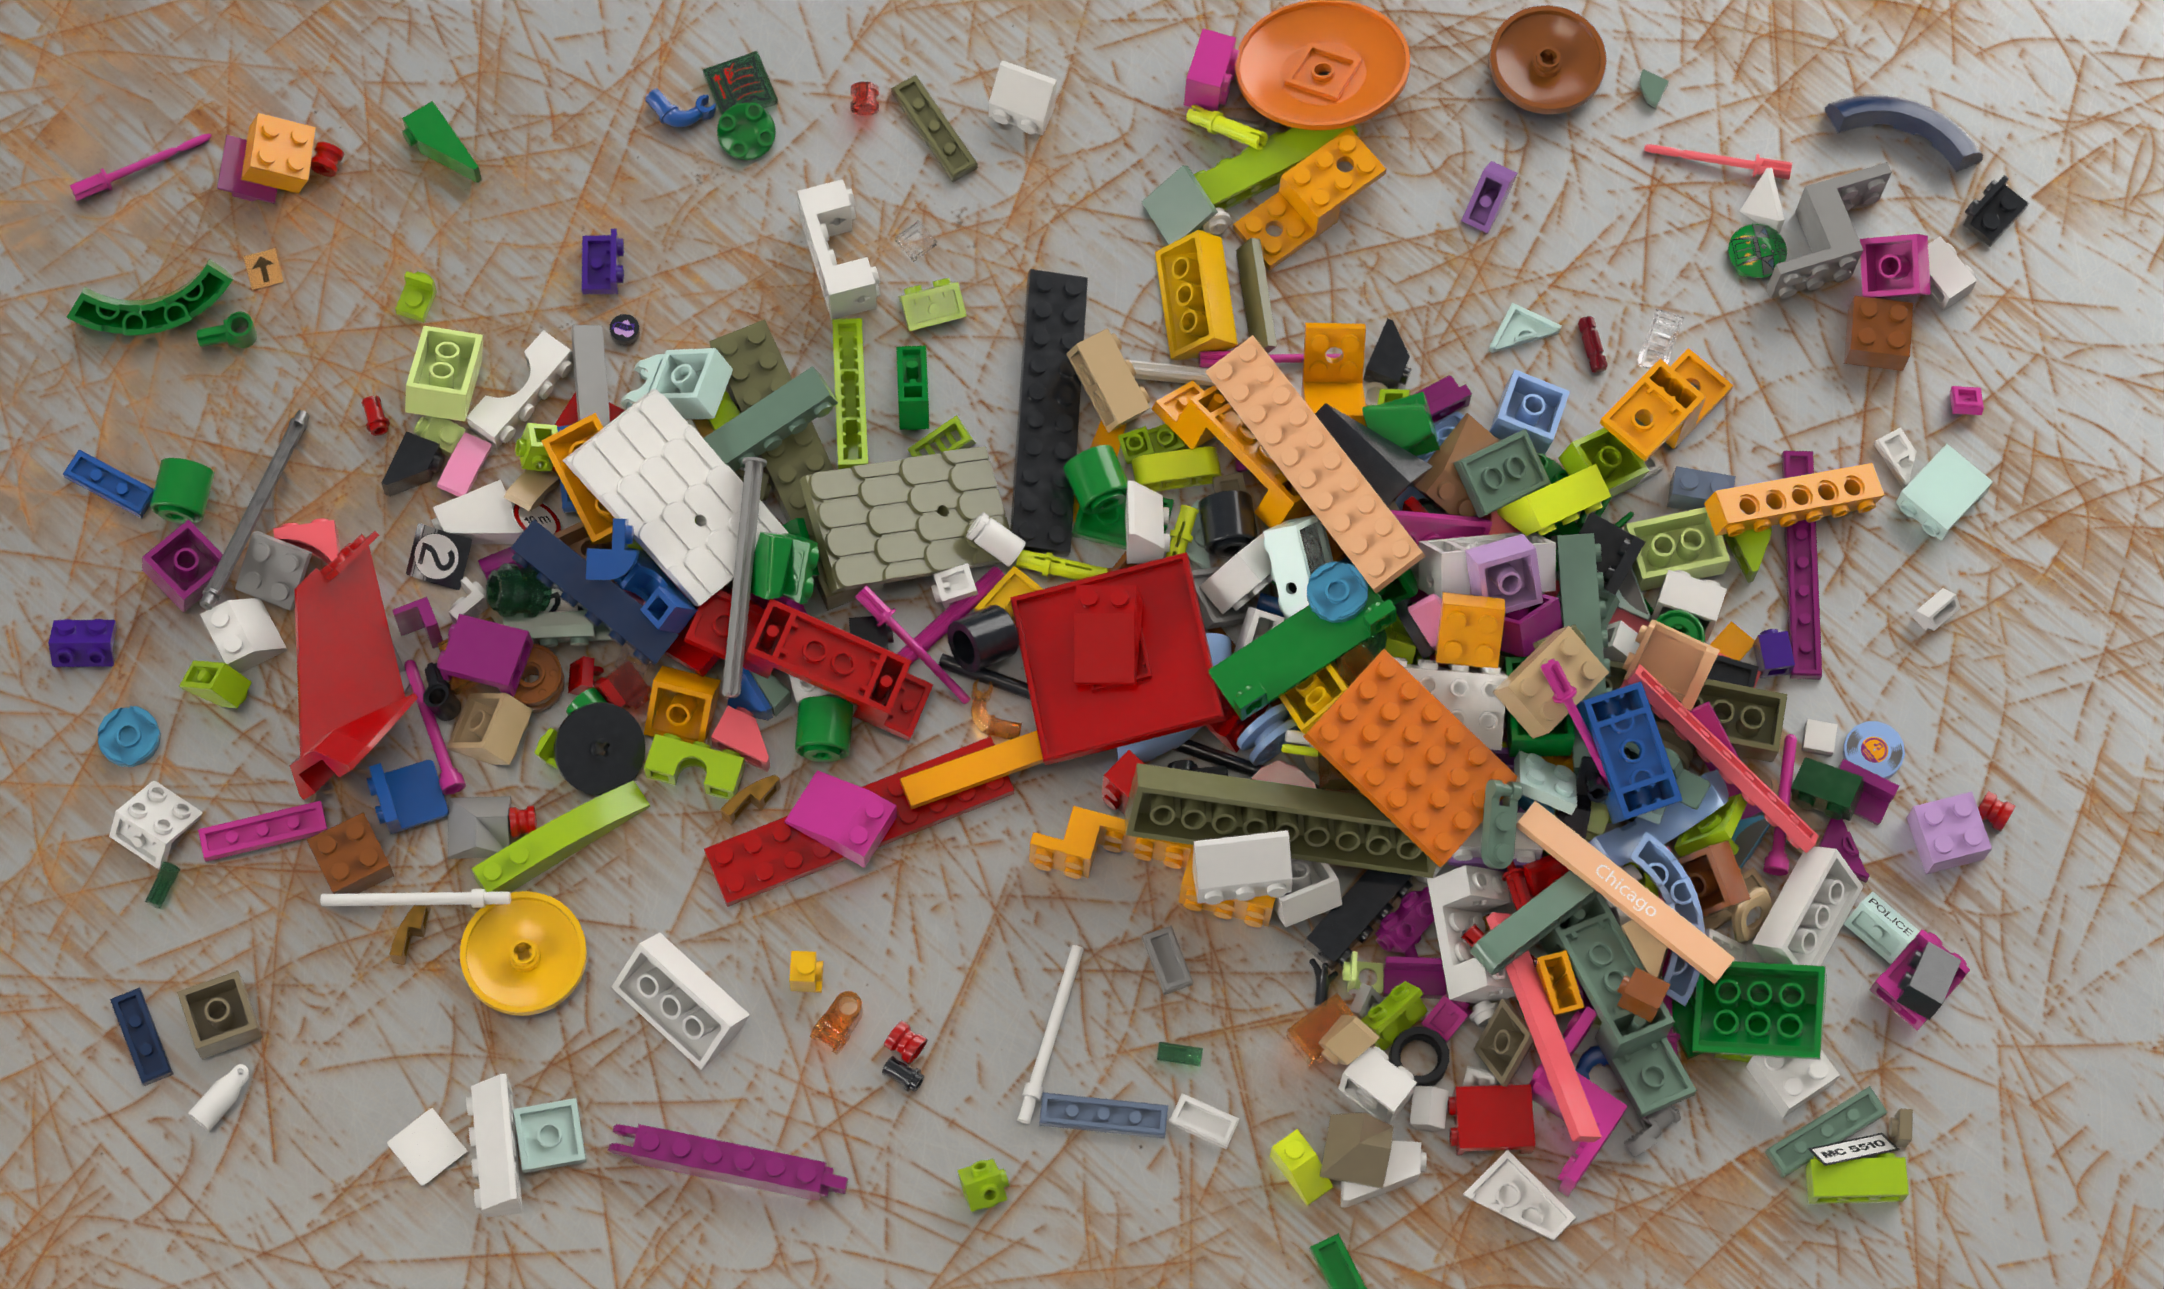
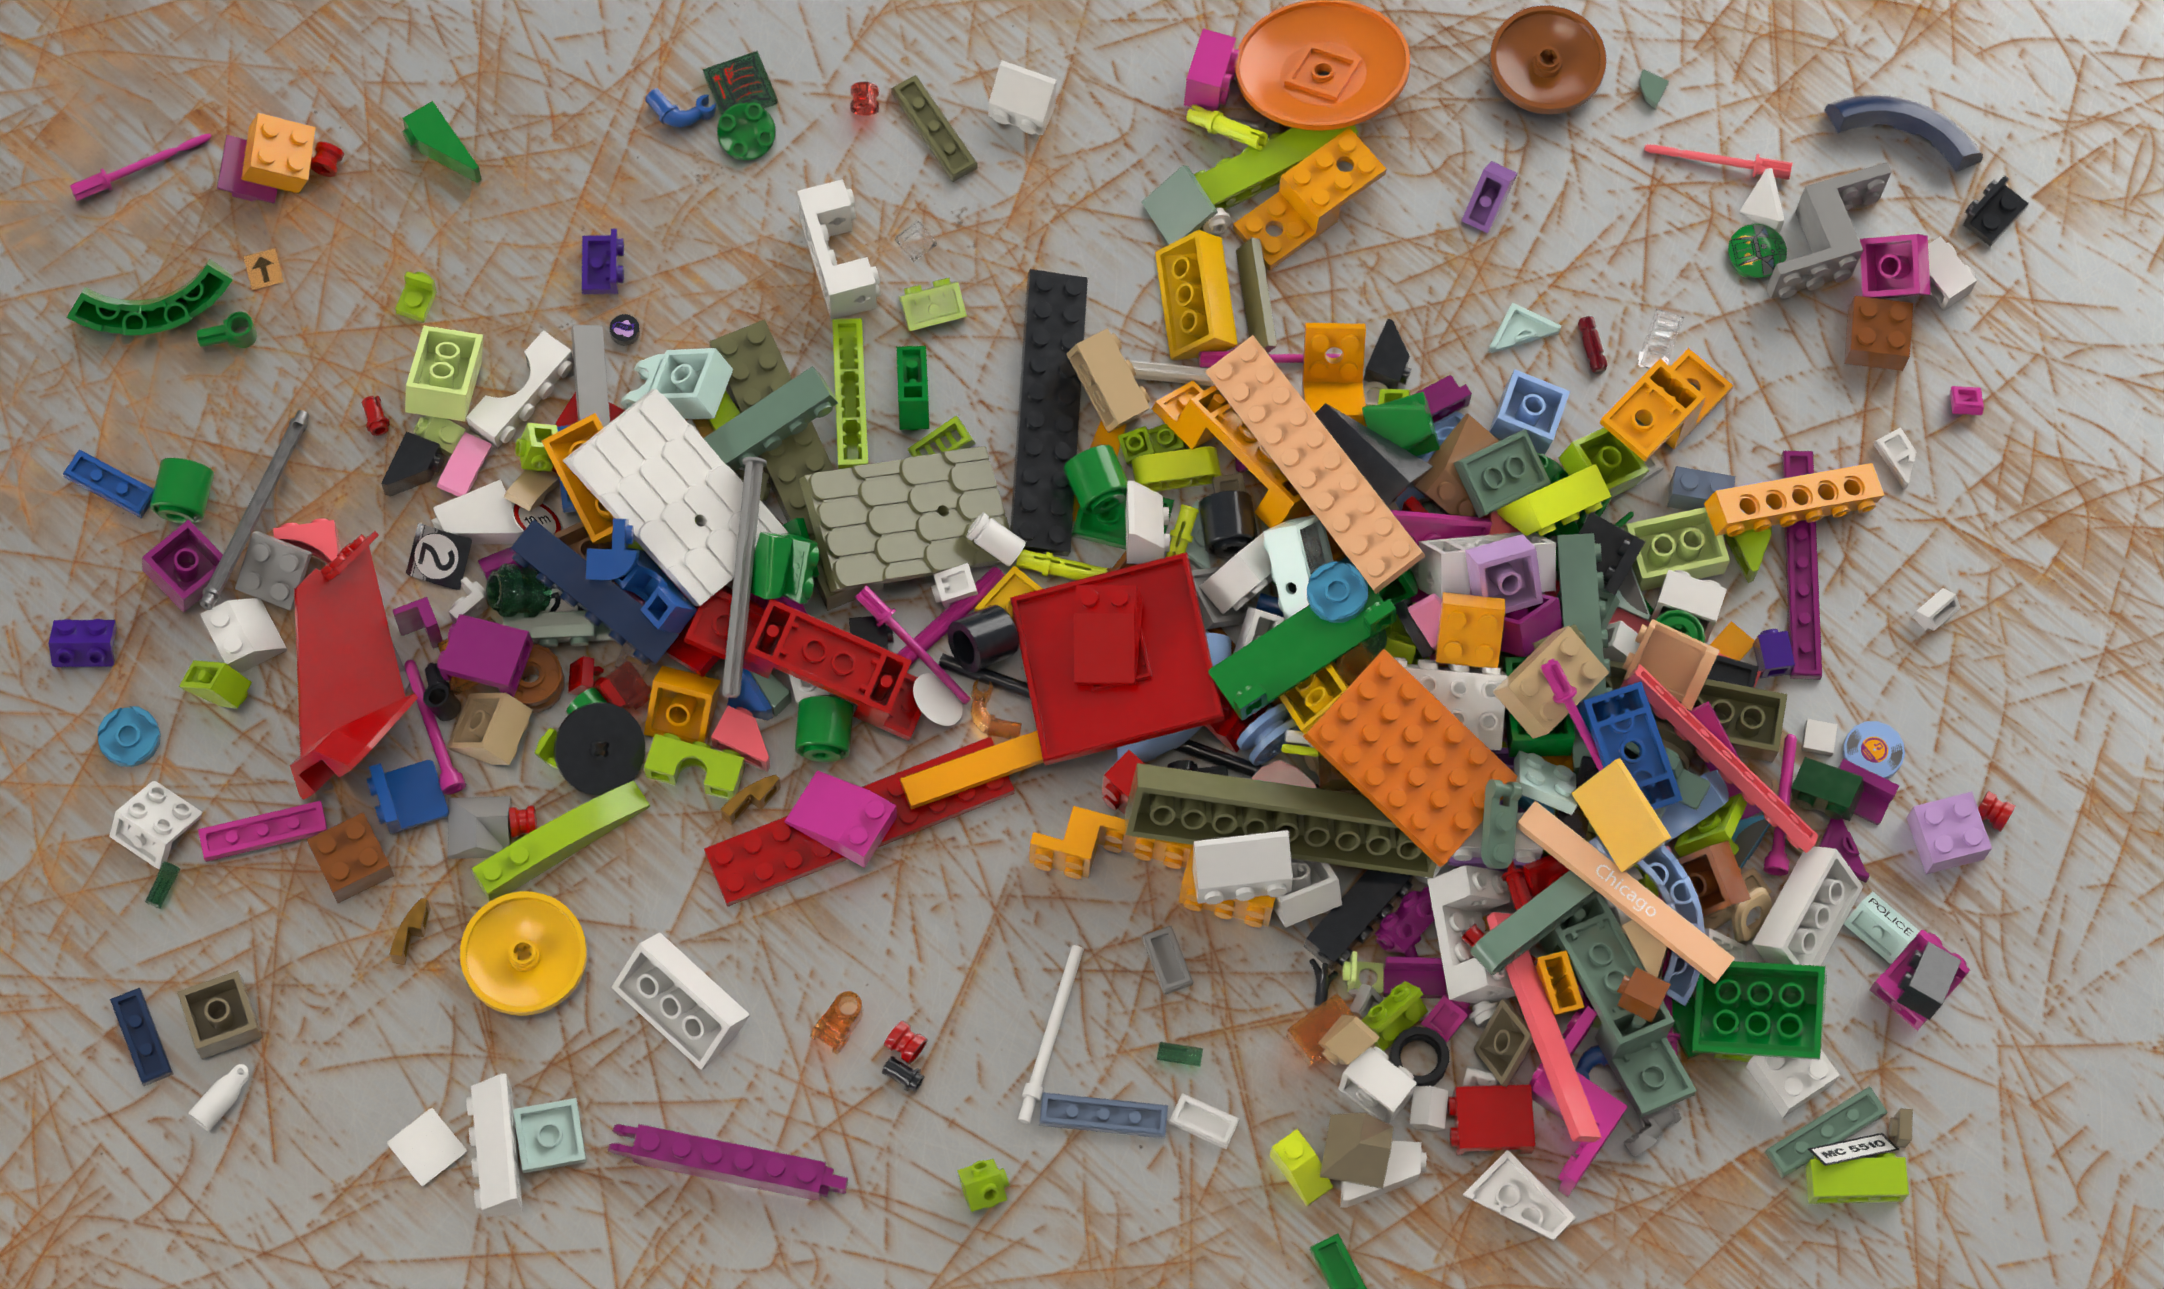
(476, 898): white bar -> none
(805, 972): yellow brick -> none
(937, 700): none -> white sticker
(1621, 815): none -> yellow tile
(1943, 492): light aqua panel -> none

